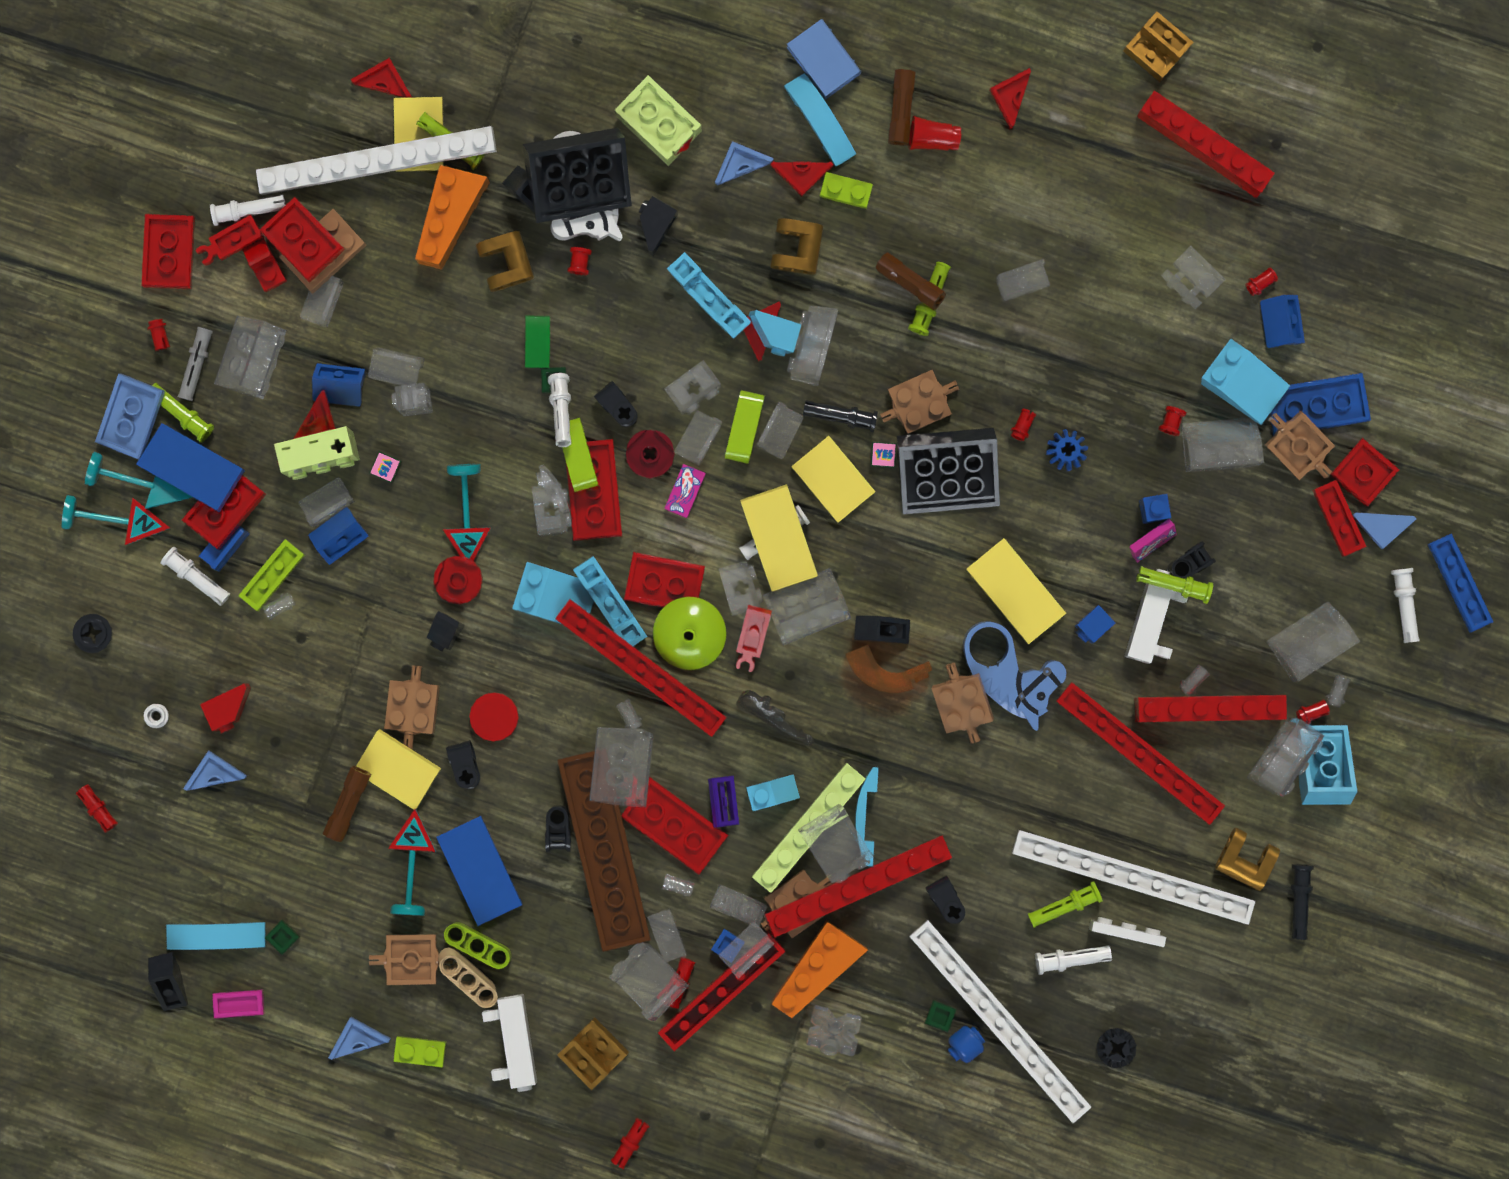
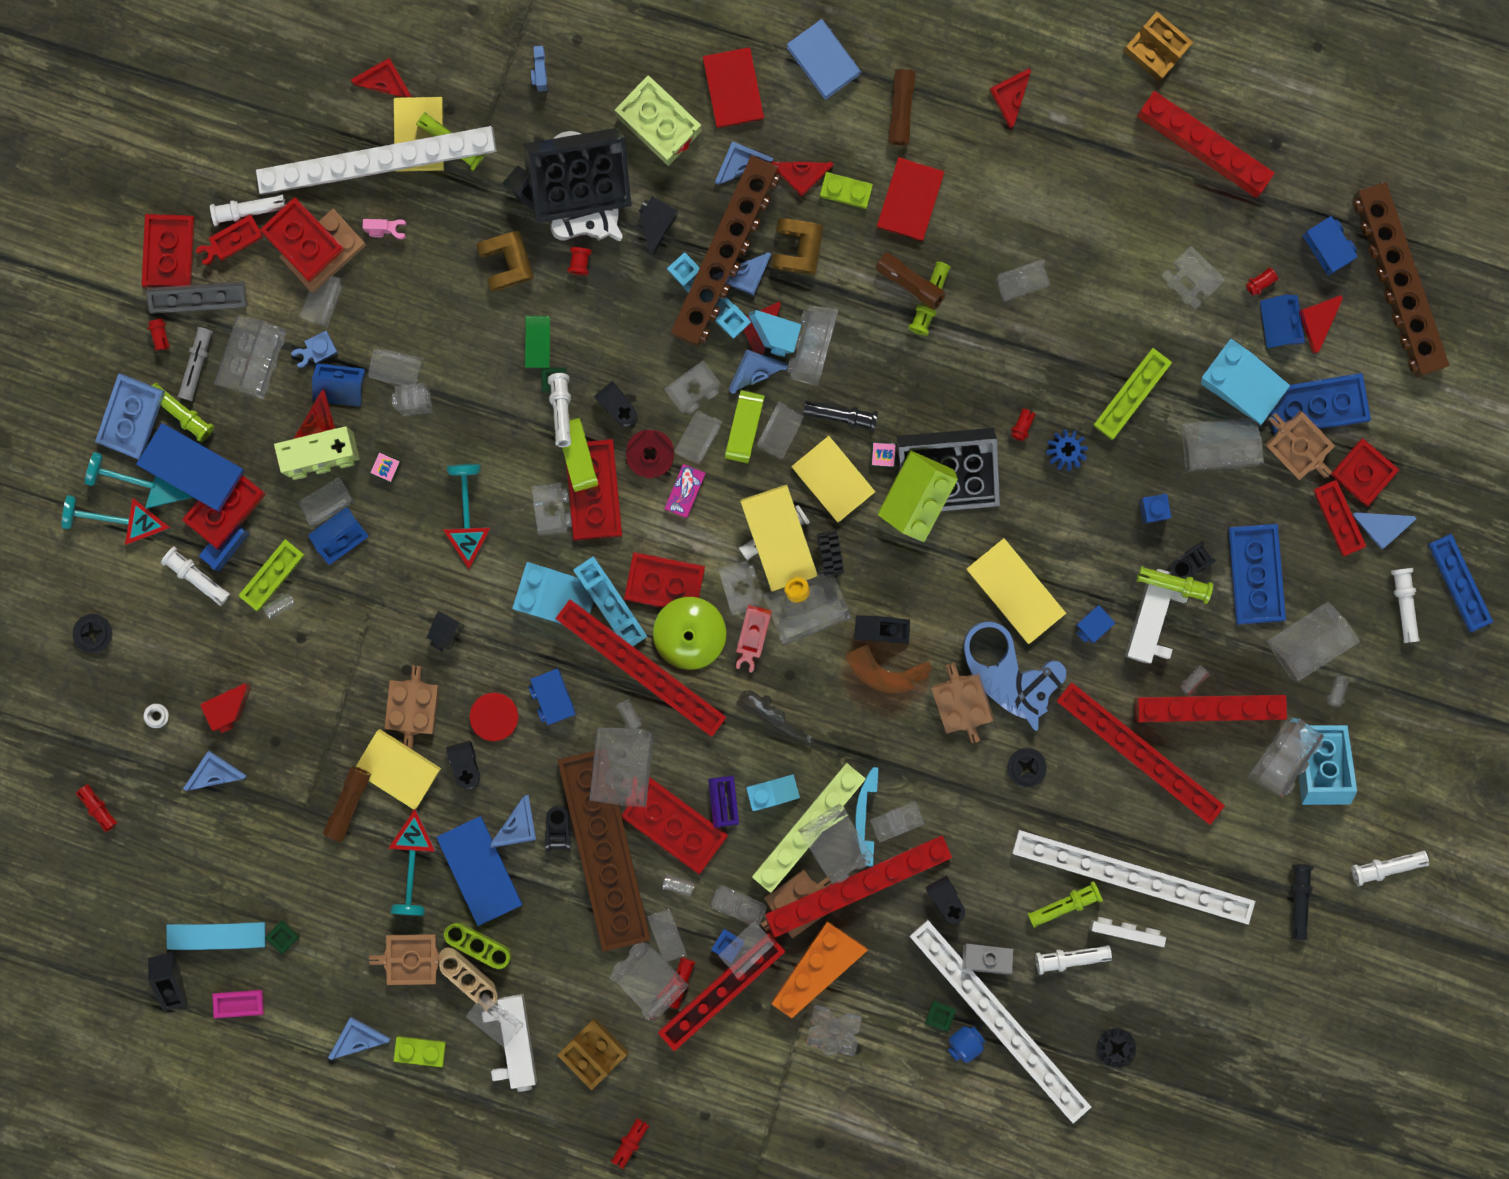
(196, 297): none -> dark grey tile
(264, 265): red slope -> none
(318, 348): none -> medium blue plate
(379, 227): none -> bright pink plate
(450, 207): orange wedge -> none
(458, 579): red tile -> none
(494, 1020): none -> clear panel
(518, 826): none -> medium blue tile
(539, 75): none -> medium blue plate
(547, 479): clear slope -> none
(552, 697): none -> blue brick
(733, 87): none -> red tile
(748, 274): none -> medium blue tile
(754, 171): none -> reddish brown brick
(754, 369): none -> medium blue tile
(797, 590): none -> yellow tile
(820, 119): medium azure slope -> none
(830, 553): none -> black tyre
(896, 821): none -> clear brick
(910, 199): none -> red tile
(917, 495): none -> lime slope
(919, 401): medium nougat plate -> none
(933, 135): red plant -> none
(987, 959): none -> light grey plate
(1038, 765): none -> black gear
(1132, 393): none -> lime plate
(1153, 540): dark pink tile -> none
(1172, 420): red bush -> none
(1241, 869): pearl gold connector -> none
(1256, 574): none -> blue tile
(1313, 711): red pin -> none
(1318, 320): none -> red tile
(1330, 245): none -> blue brick
(1379, 869): none -> white pin
(1428, 335): none -> reddish brown brick

